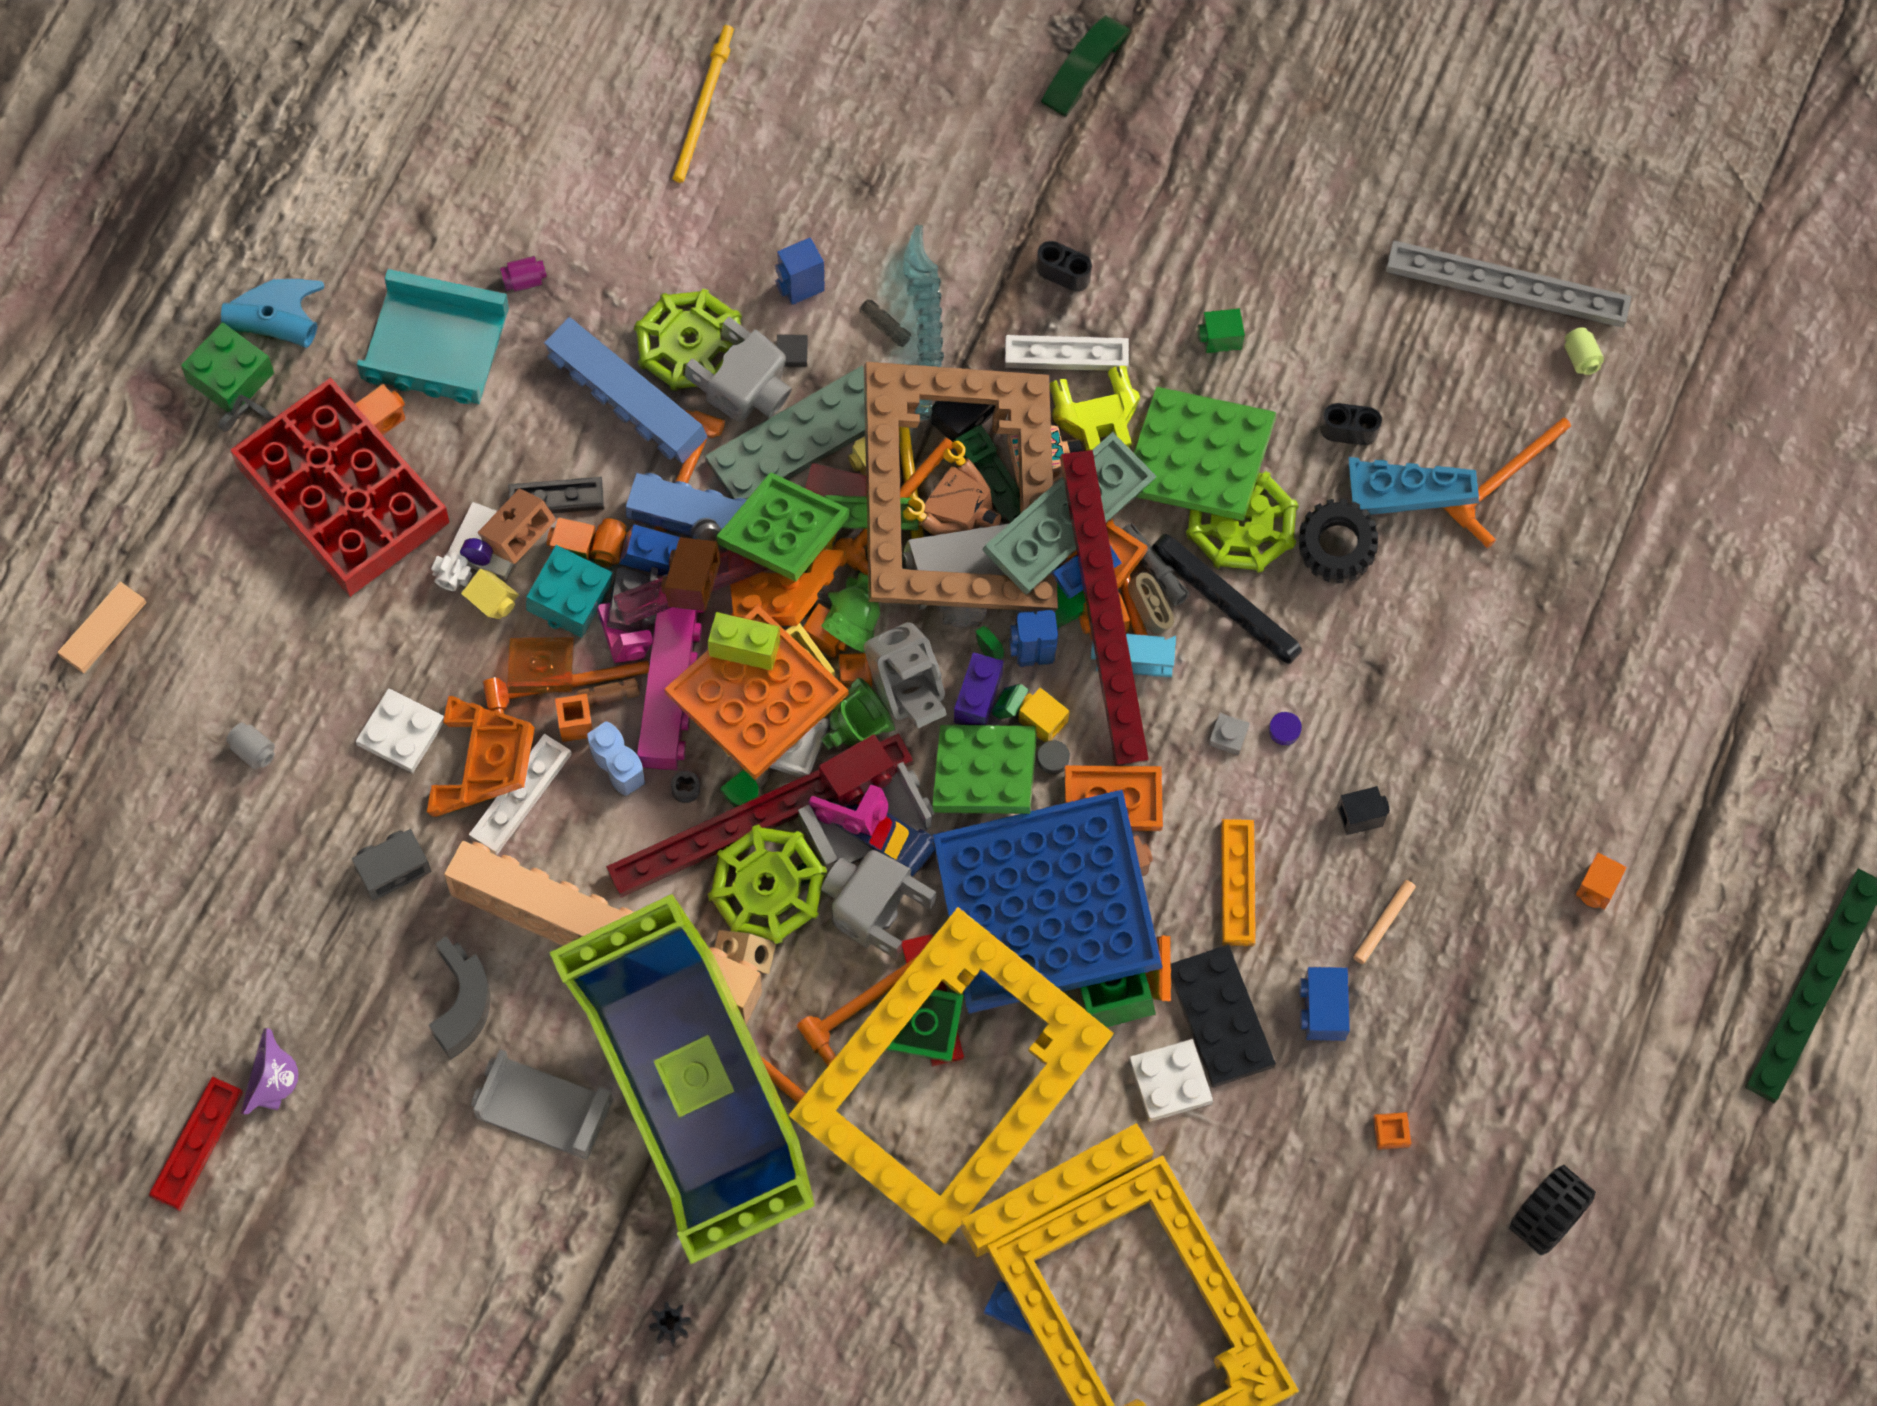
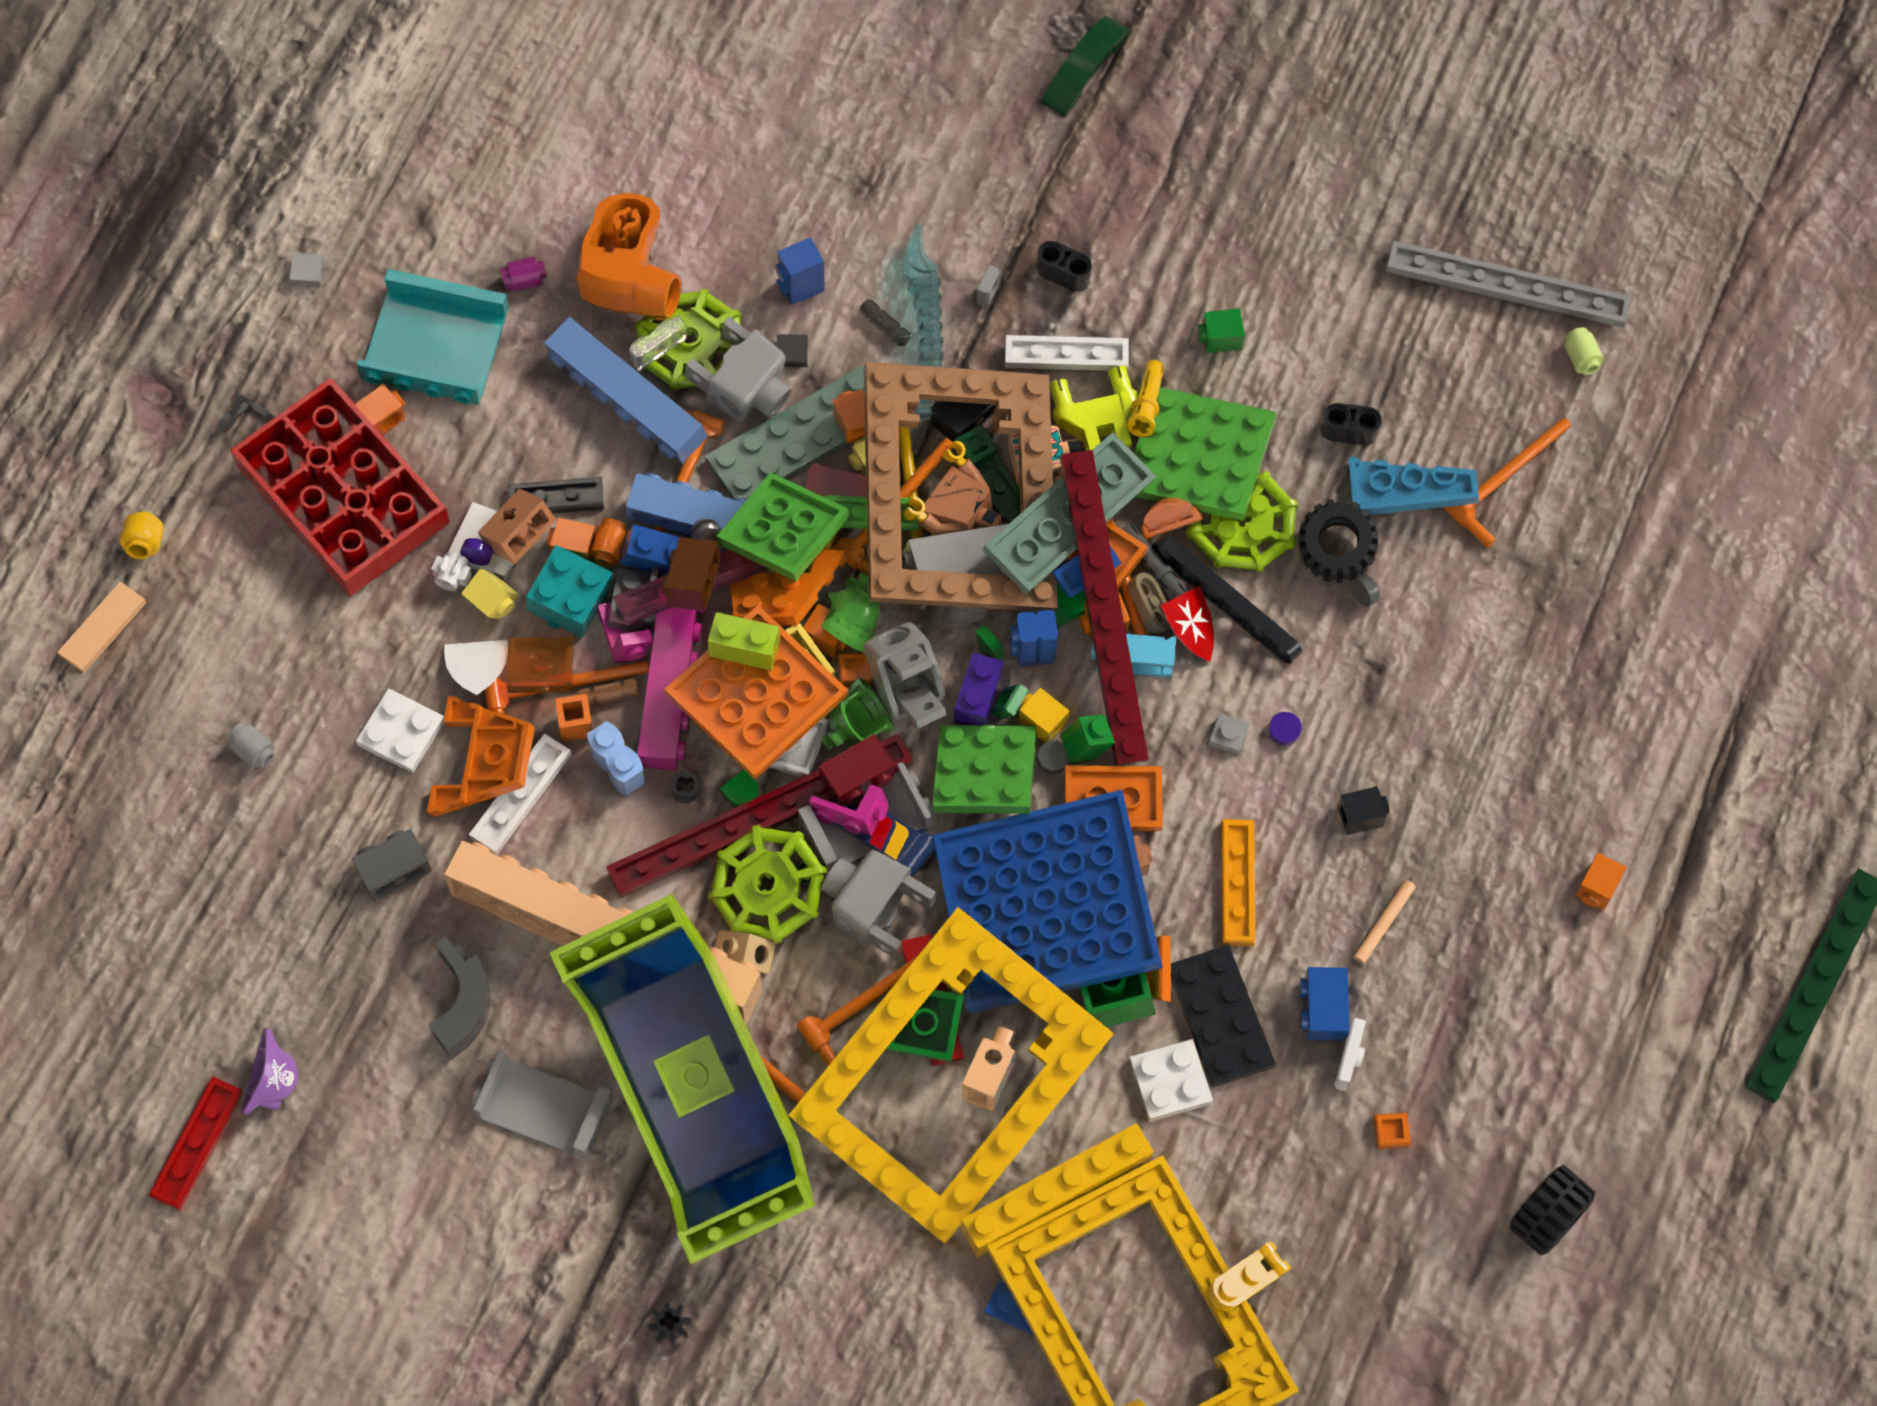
(141, 535): none -> yellow head
(227, 367): green brick -> none
(274, 311): dark azure pin -> none
(306, 269): none -> light grey tile
(476, 663): none -> white sticker
(616, 264): none -> orange piece
(664, 338): none -> clear plate
(719, 56): yellow bar -> none
(850, 415): none -> orange brick
(986, 1080): none -> light nougat torso
(988, 286): none -> light grey tile
(1087, 738): none -> green brick
(1145, 405): none -> yellow pin
(1169, 515): none -> orange plate
(1191, 622): none -> red sticker
(1247, 1278): none -> yellow plate
(1351, 1055): none -> white plate
(1365, 590): none -> dark grey tile

